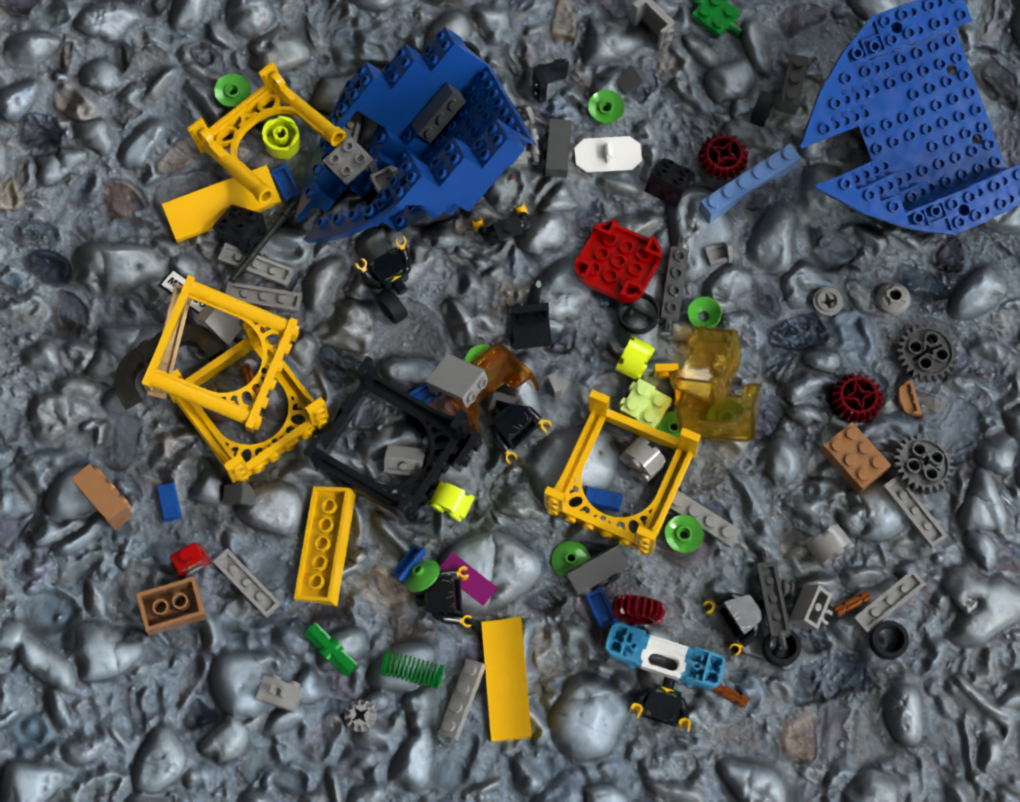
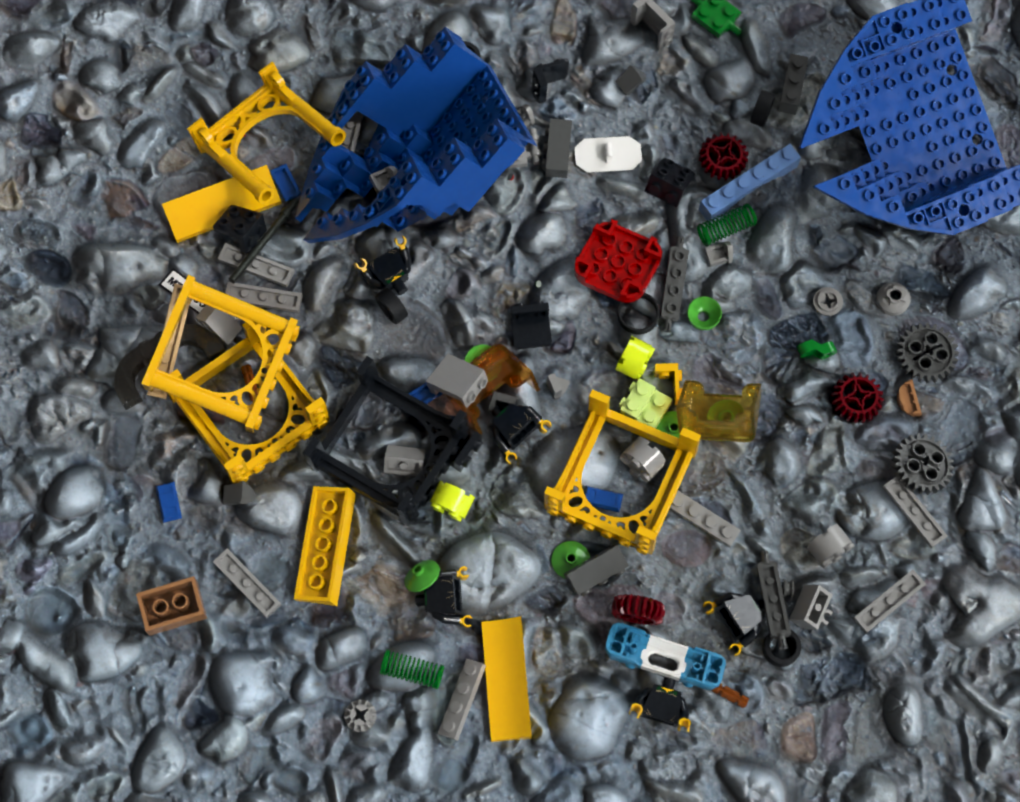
(103, 496): medium nougat brick -> none
(189, 560): red torso -> none
(232, 83): bright green dish -> none
(280, 693): light grey brick -> none
(281, 137): neon yellow brick -> none
(330, 649): green piece -> none
(349, 161): light grey bracket -> none
(409, 561): blue tile -> none
(438, 112): dark grey brick -> none
(476, 584): magenta sticker -> none
(505, 229): black torso -> none
(601, 608): blue tile -> none
(606, 99): bright green dish -> none
(684, 524): bright green dish -> none
(710, 365): clear yellow windscreen -> none
(746, 216): none -> green piece
(814, 348): none -> green piece
(852, 603): dark orange axle -> none
(855, 458): medium nougat brick -> none
(878, 651): black tyre -> none

